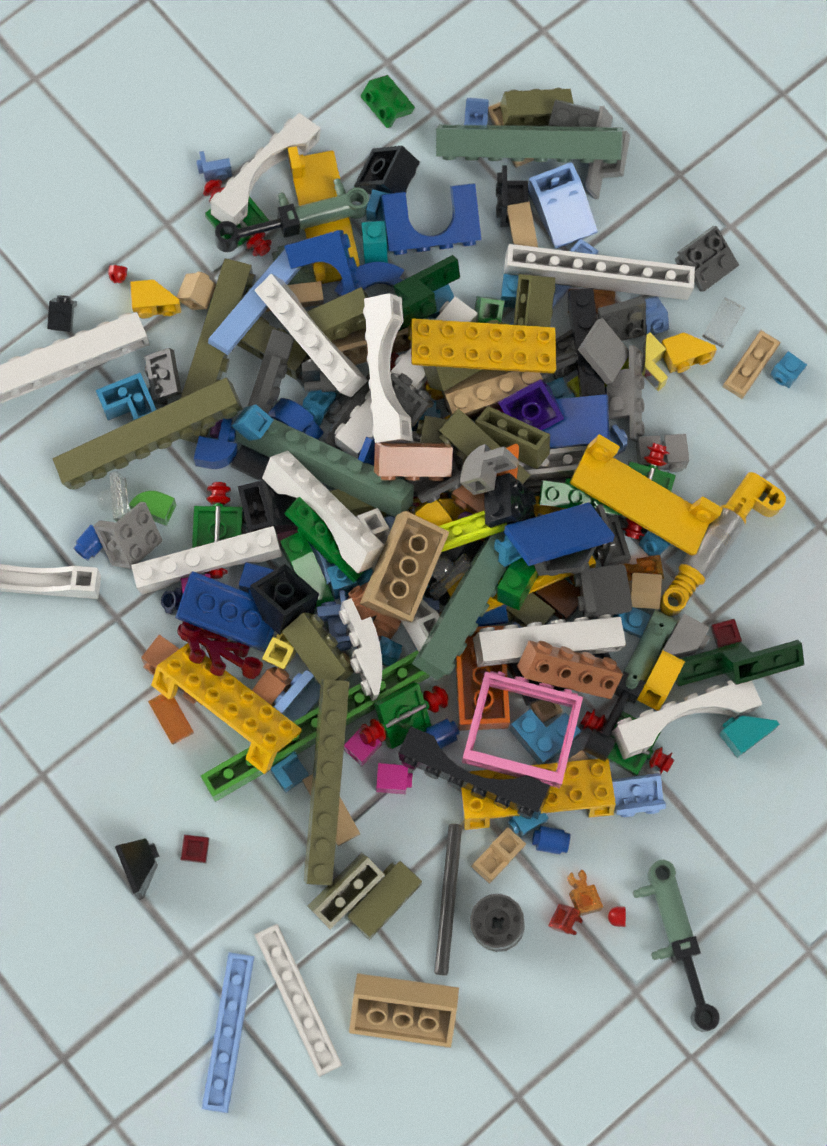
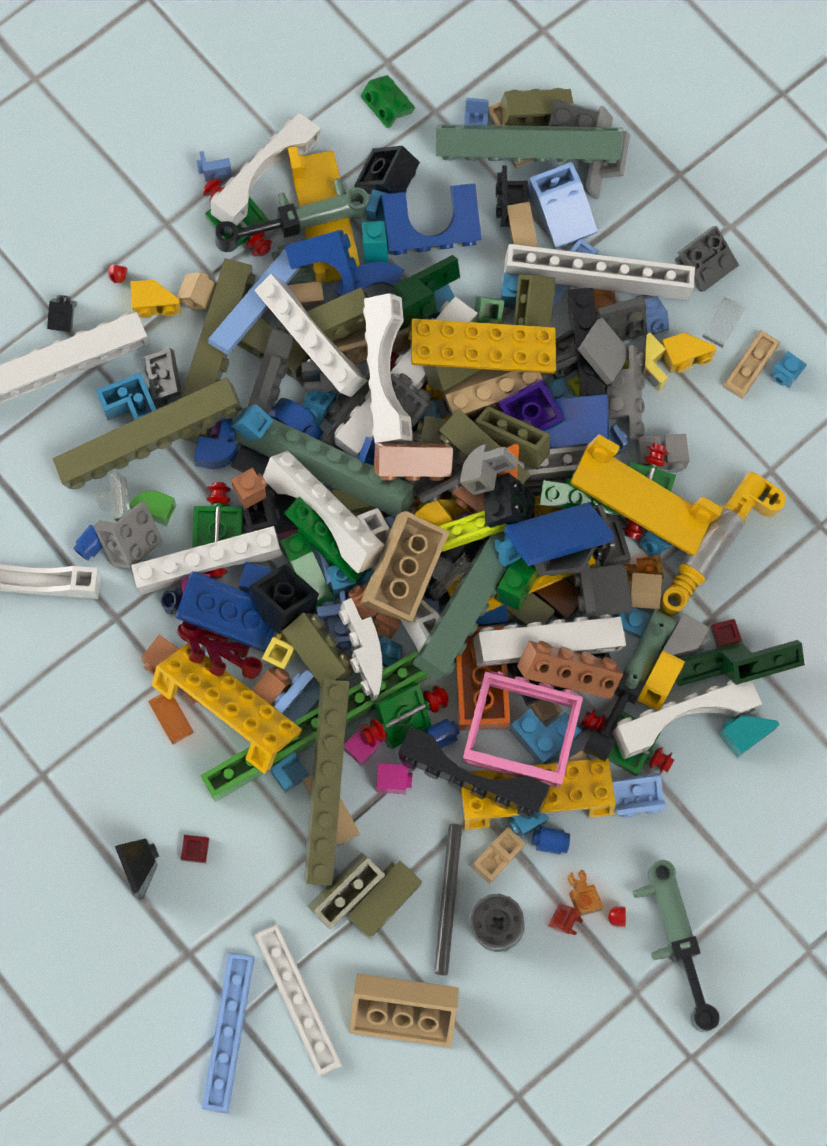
(249, 487): none -> nougat brick

